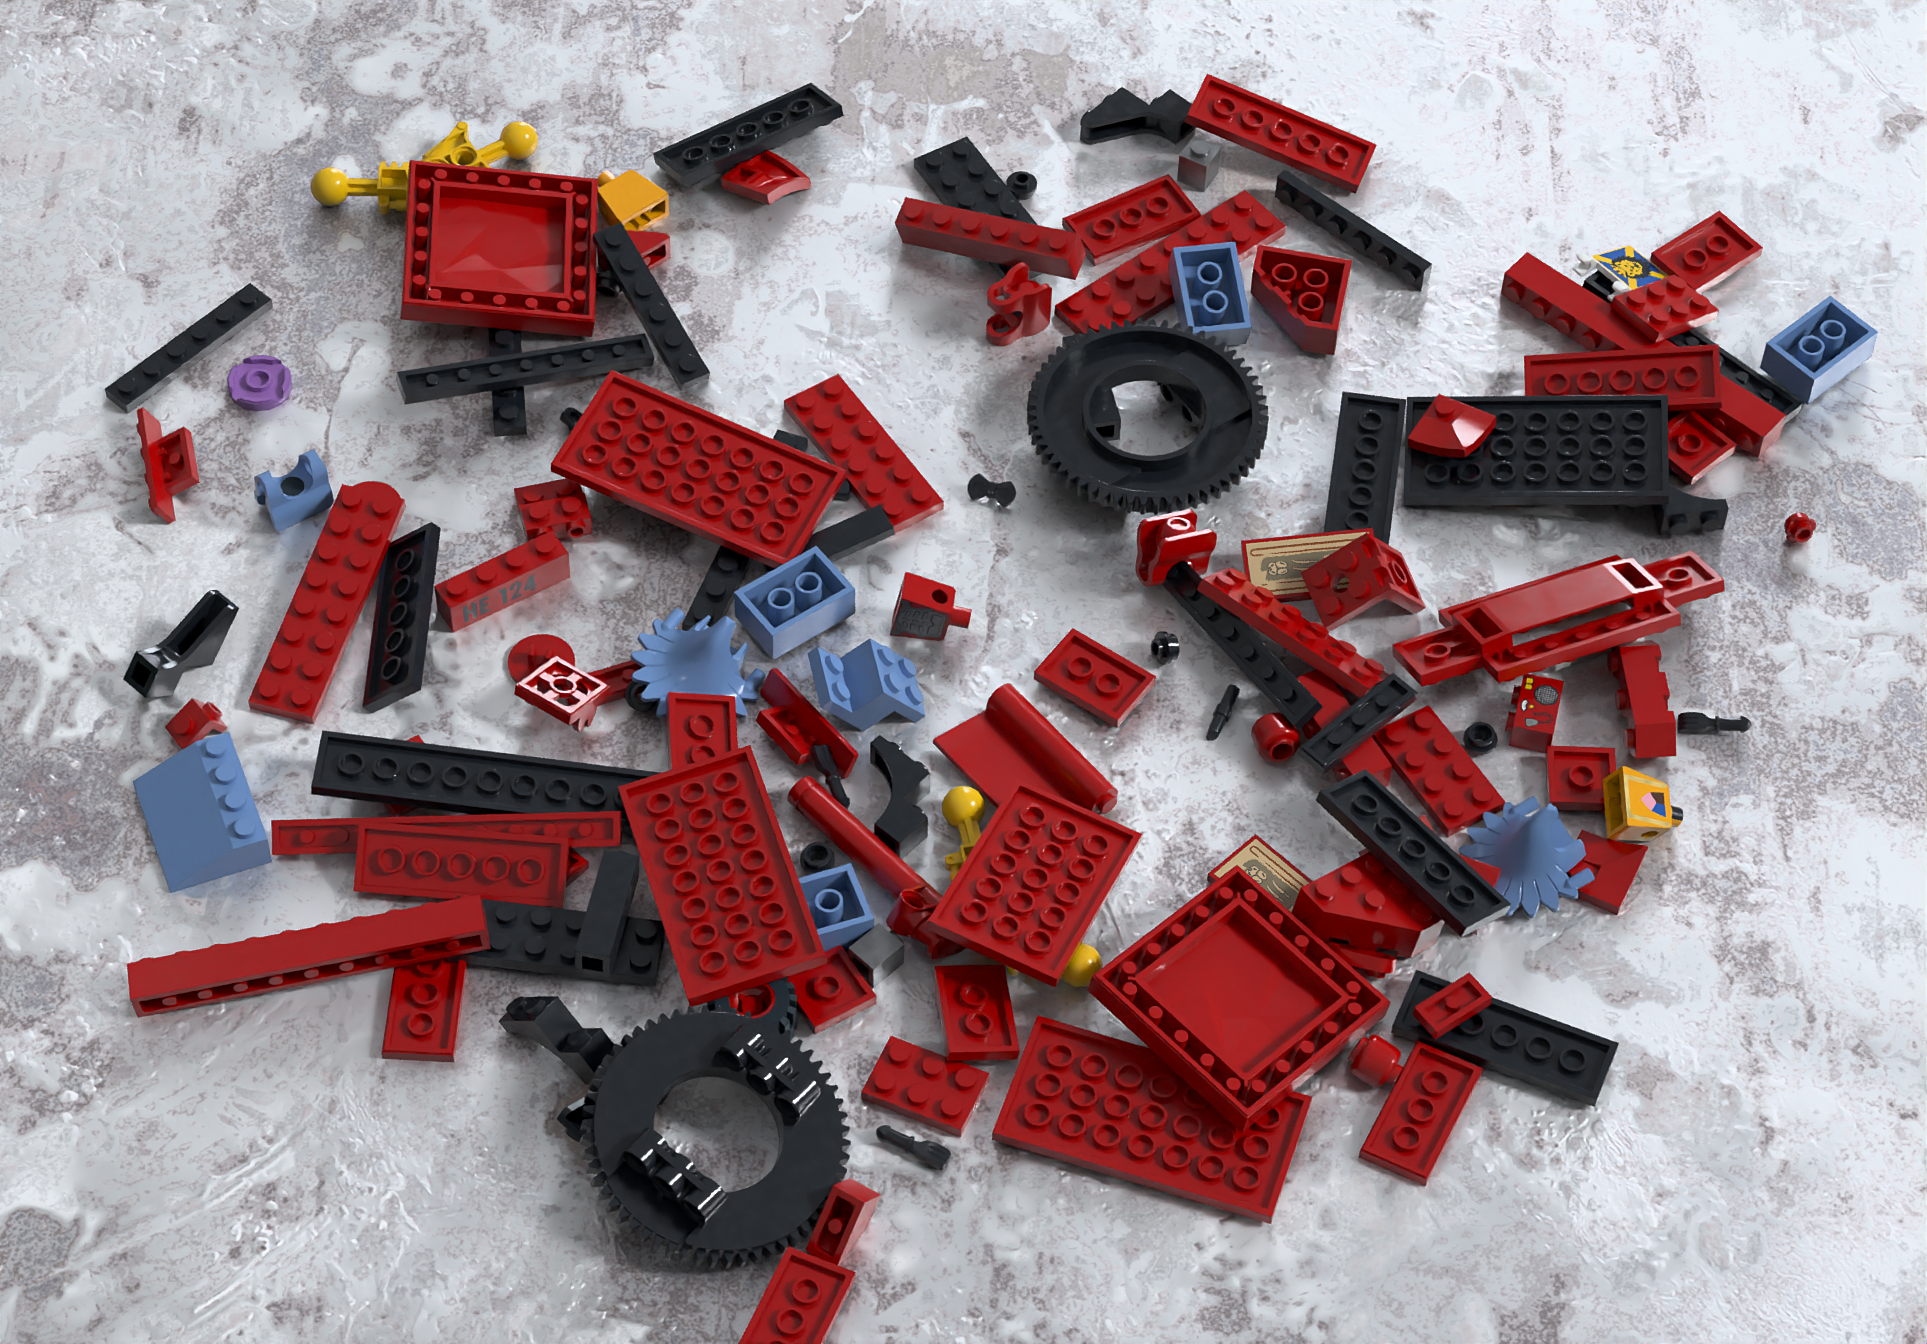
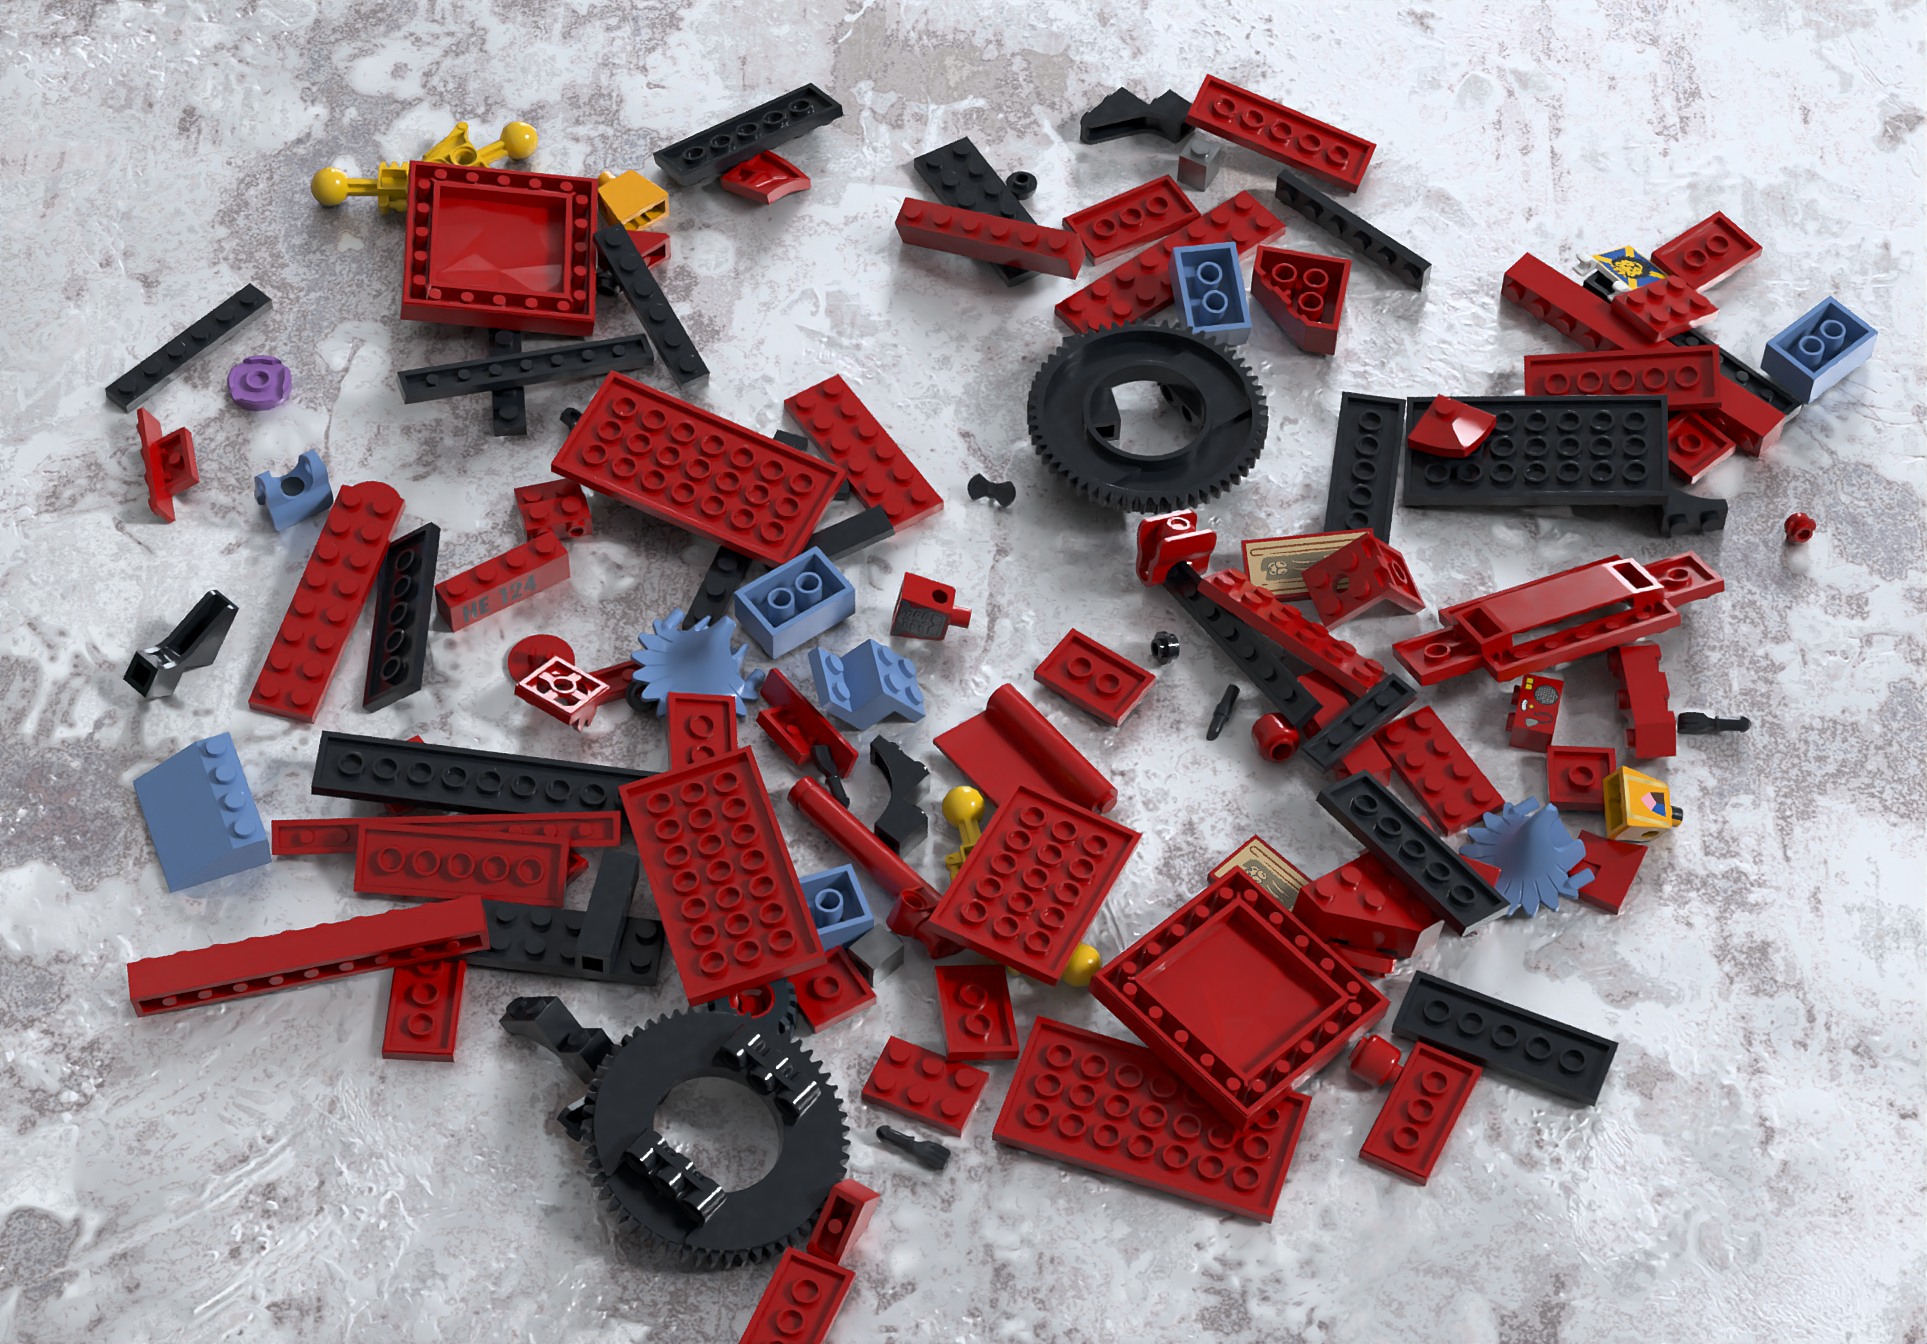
(195, 722): red bracket -> none
(817, 851): black plate -> none
(1024, 307): red piece -> none
(1452, 1005): red plate -> none
(1481, 731): black plate -> none

